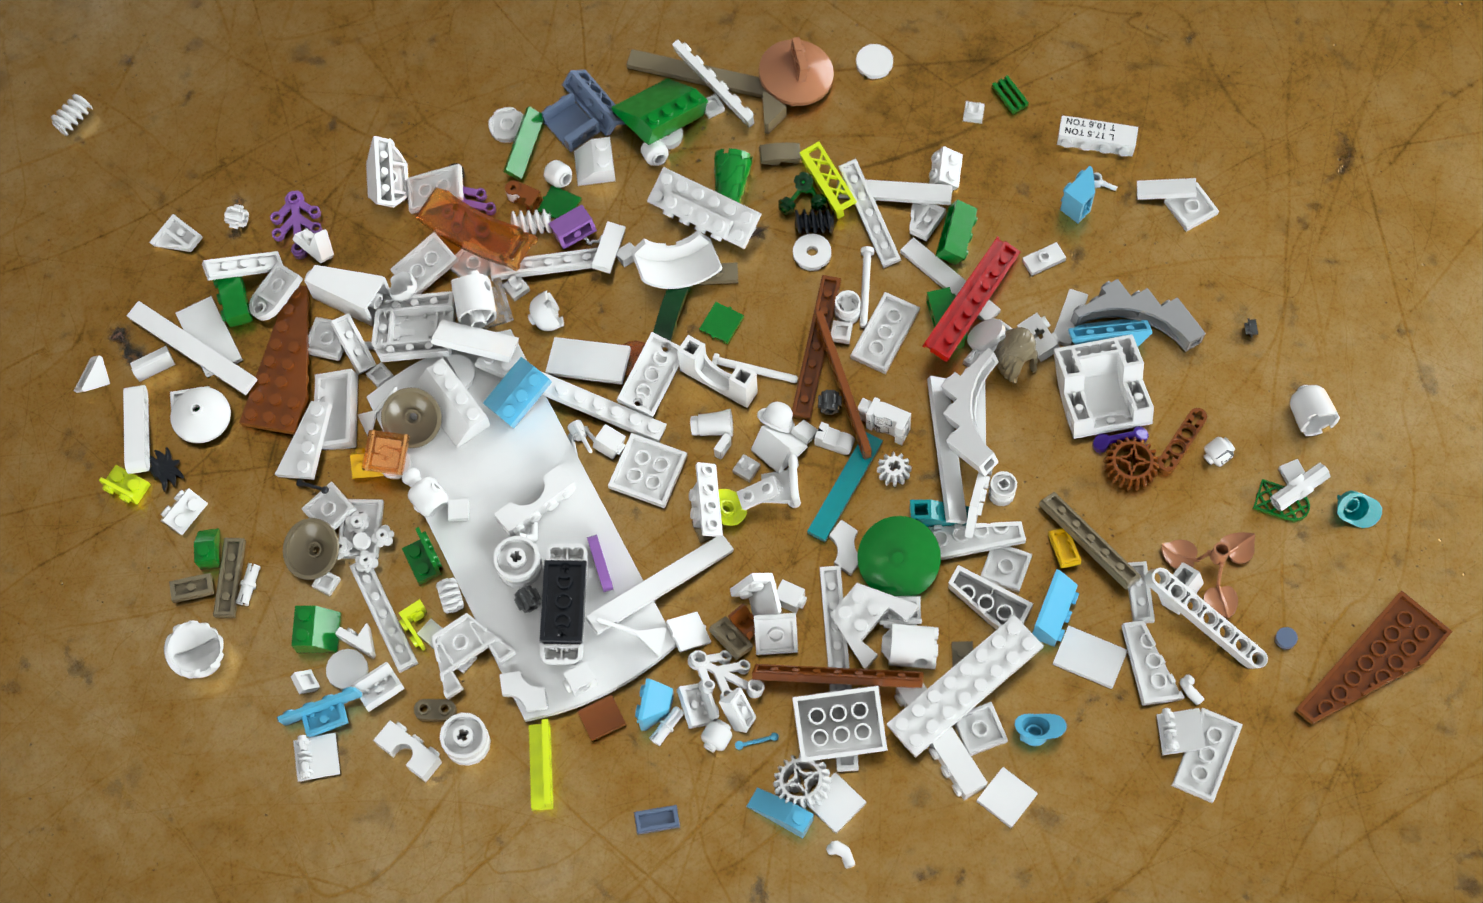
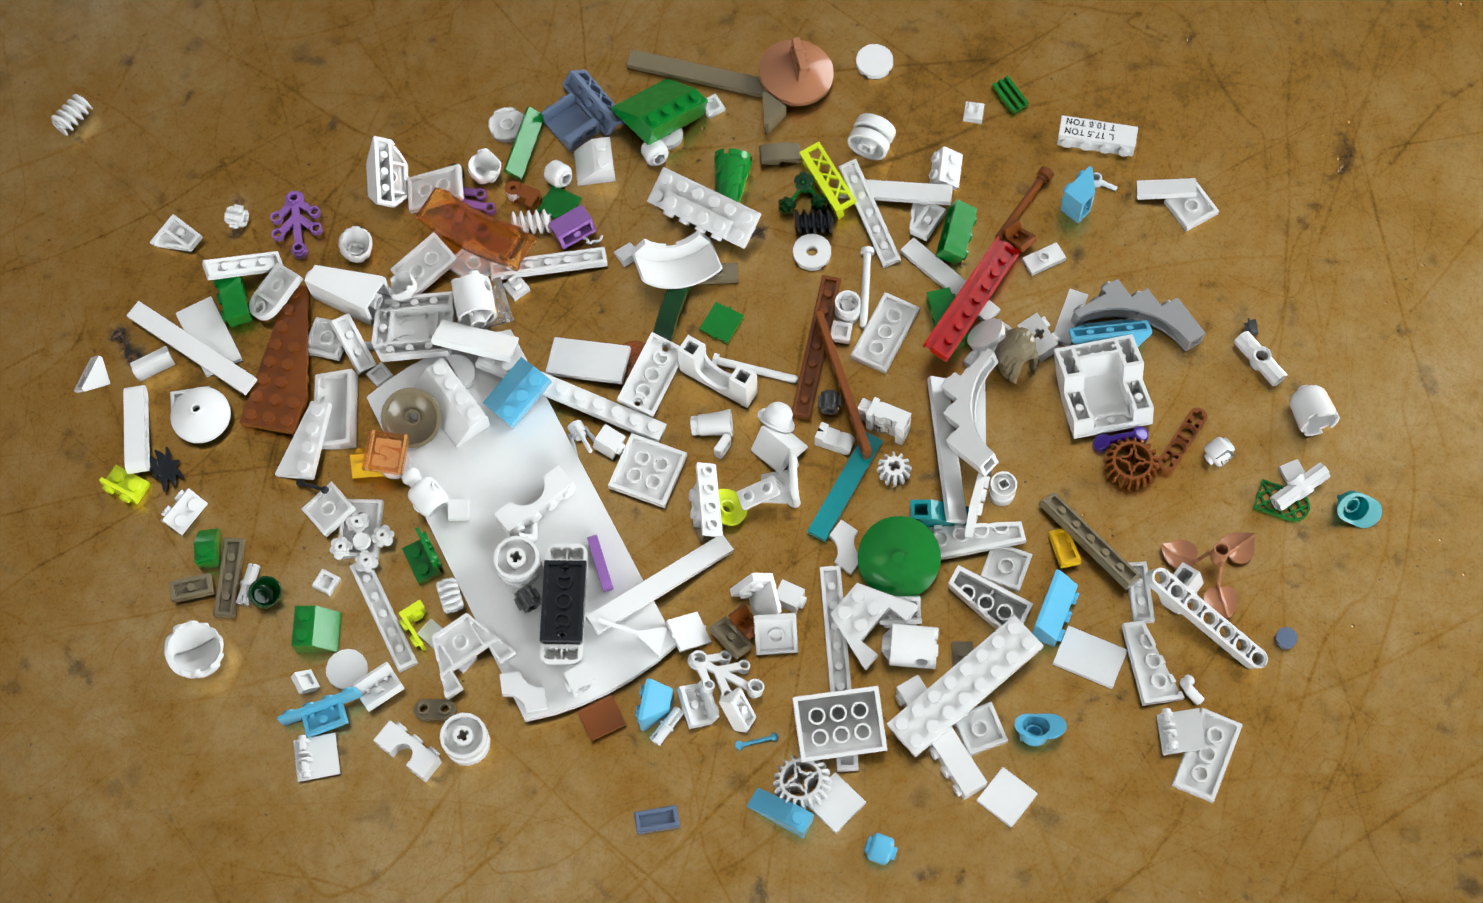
(264, 592): none -> dark green hair
(301, 548): dark tan dish -> none
(317, 244): white slope -> none
(355, 244): none -> white hair
(362, 642): white slope -> none
(368, 419): white piece -> none
(484, 167): none -> white cap
(541, 766): neon yellow fence -> none
(545, 312): white cylinder -> none
(608, 247): white tile -> none
(716, 735): white head -> none
(719, 88): white plate -> none
(746, 468): white tile -> none
(804, 431): white tile -> none
(838, 675): dark orange tile -> none
(842, 850): white arm -> none
(871, 136): none -> white wheel
(880, 848): none -> medium azure head
(1017, 236): none -> dark orange bracket
(1043, 175): none -> dark orange piece
(1268, 367): none -> white piece
(1389, 648): dark orange wing -> none

